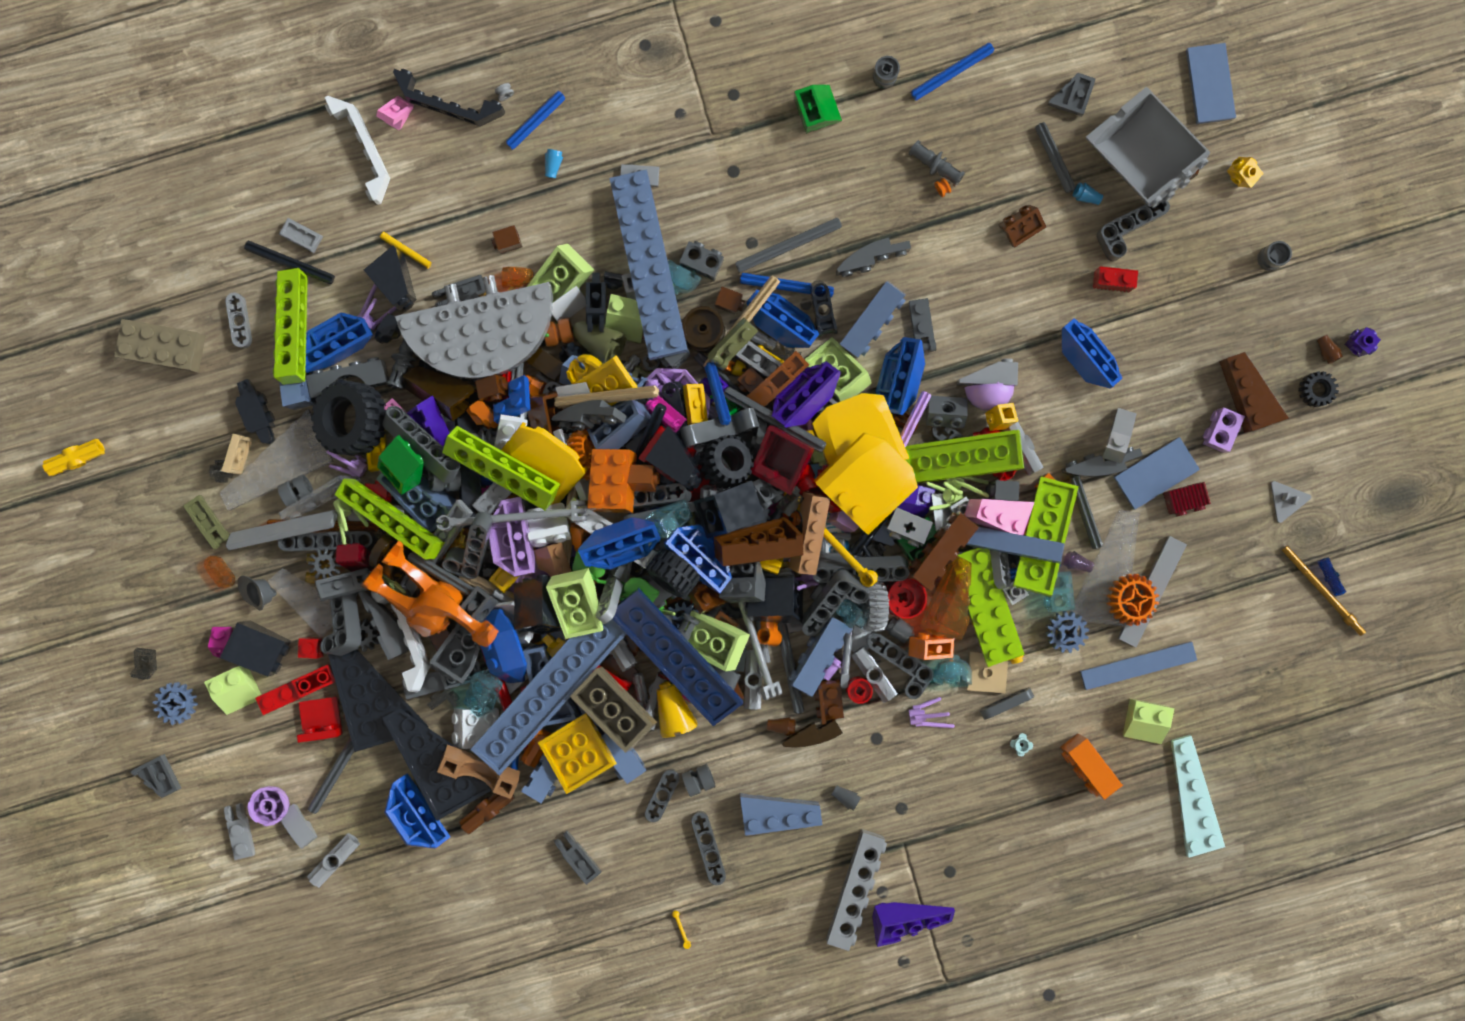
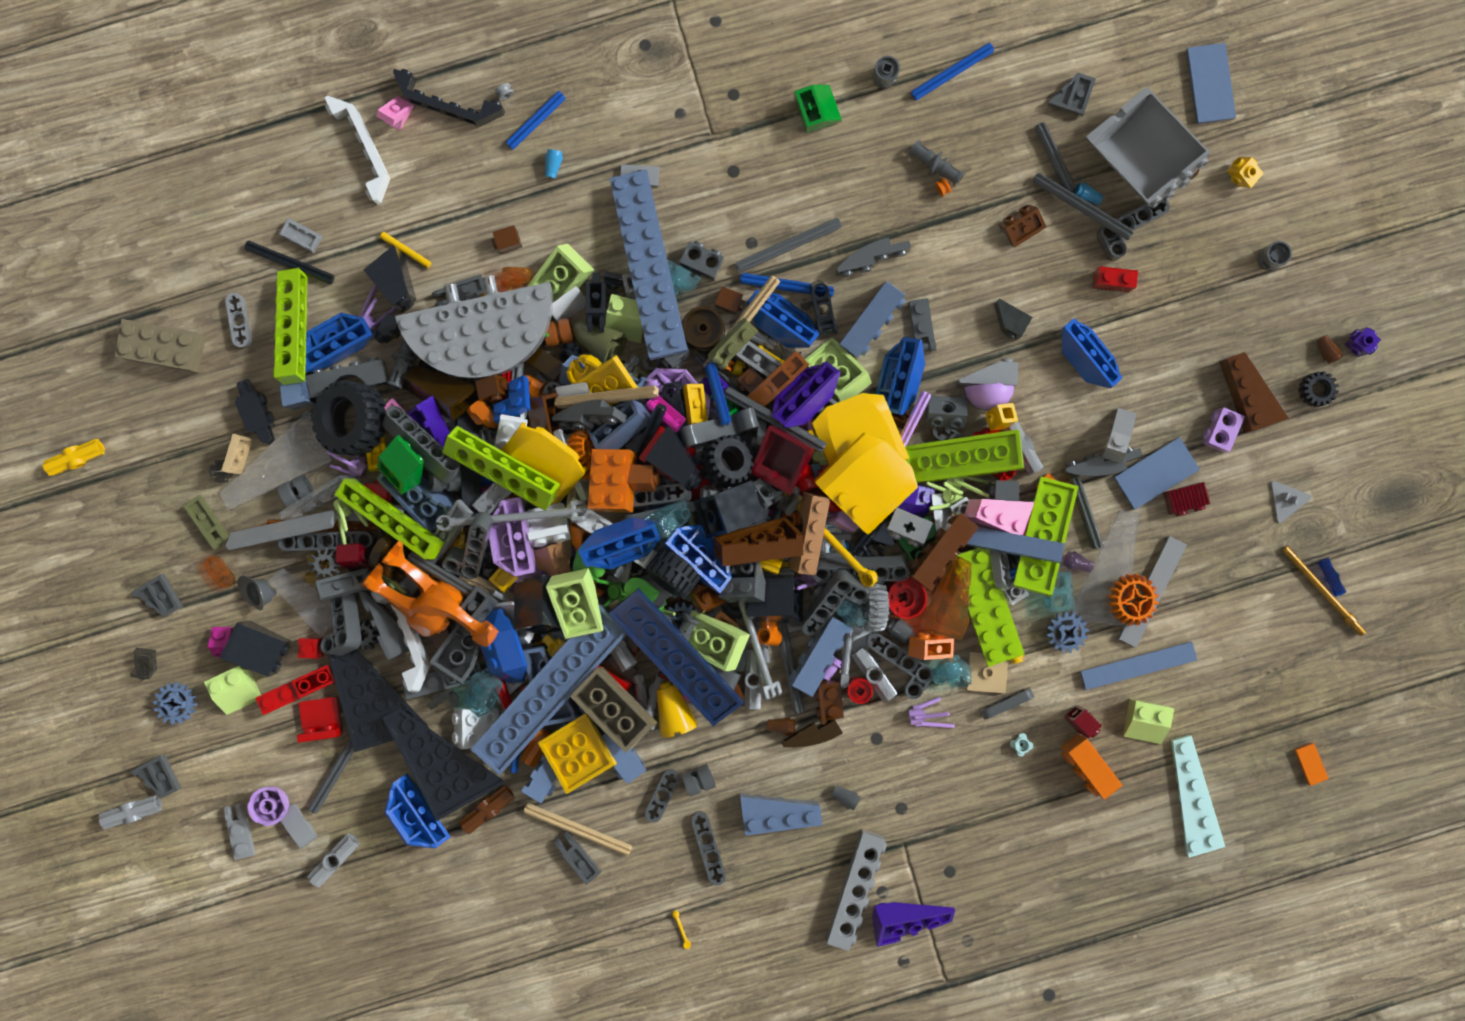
(130, 812): none -> light grey piece
(159, 595): none -> dark grey wing
(462, 763): medium nougat arch -> none
(577, 829): none -> tan axle
(609, 600): light grey beam -> none
(1011, 319): none -> pearl dark grey slope
(1083, 206): none -> dark grey axle
(1083, 722): none -> dark red brick
(1311, 764): none -> orange tile

